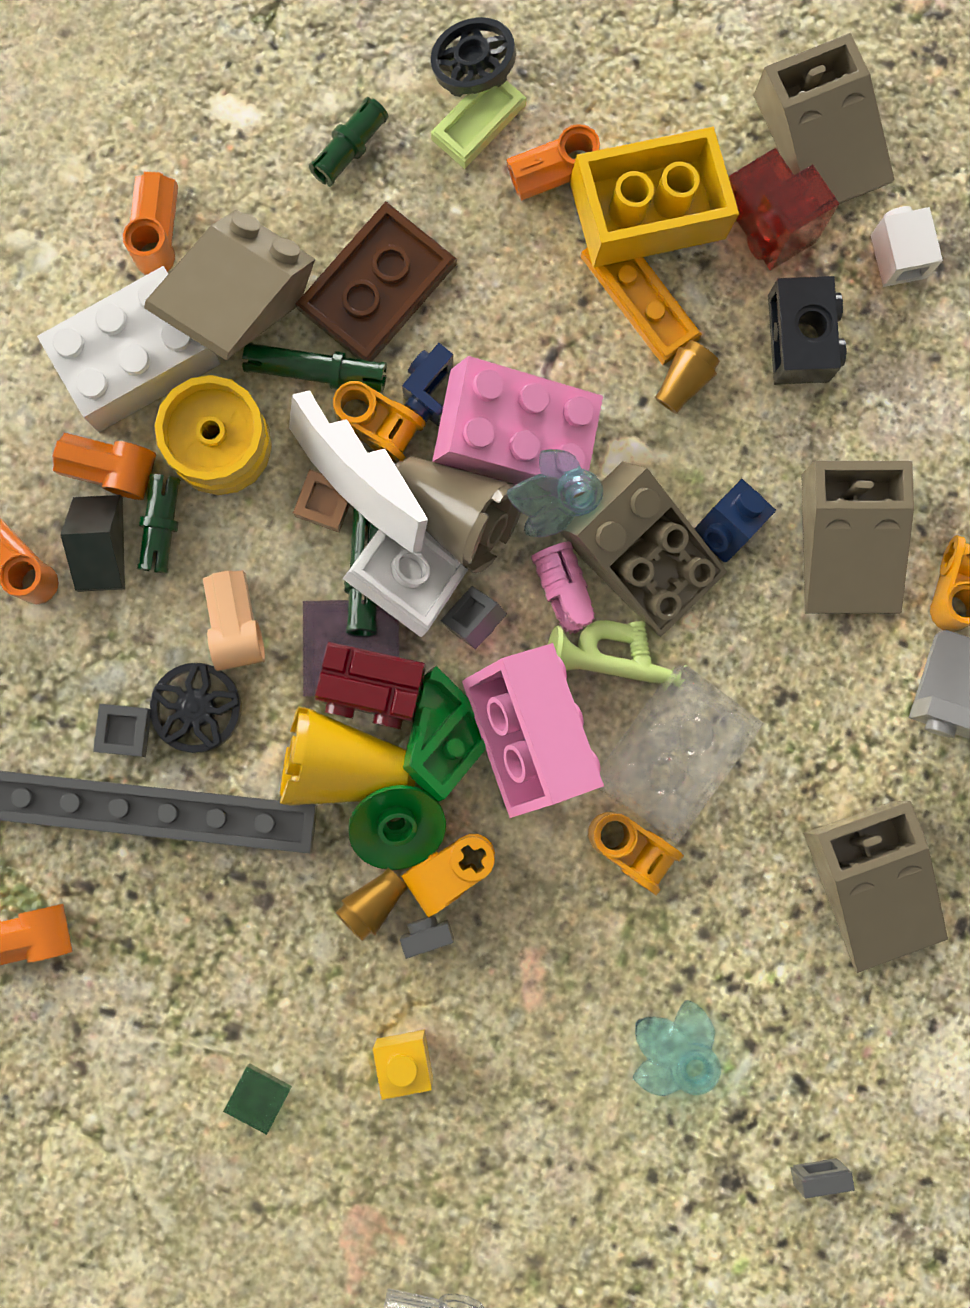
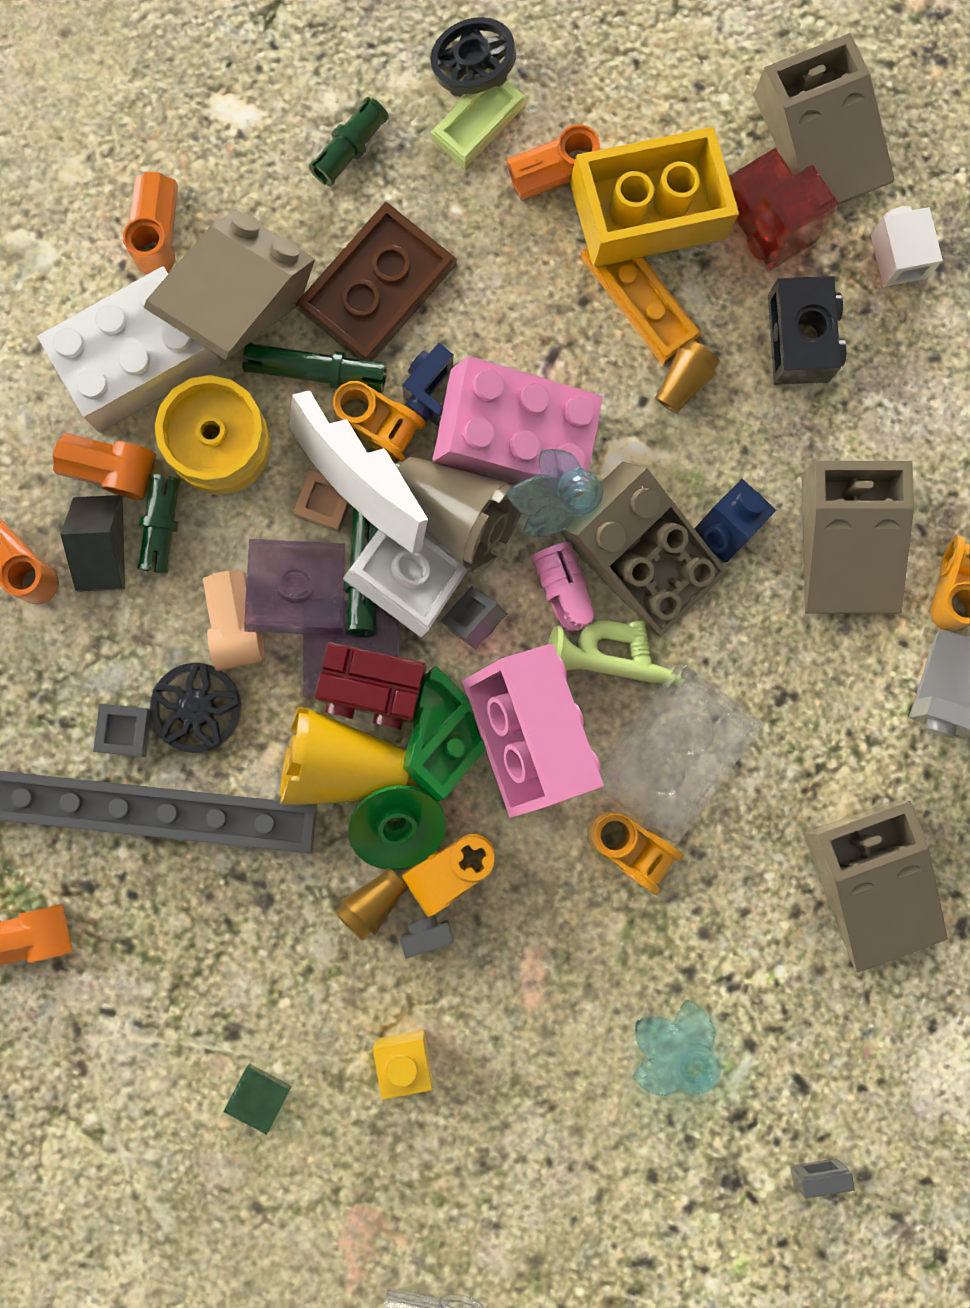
(295, 587): none -> tile

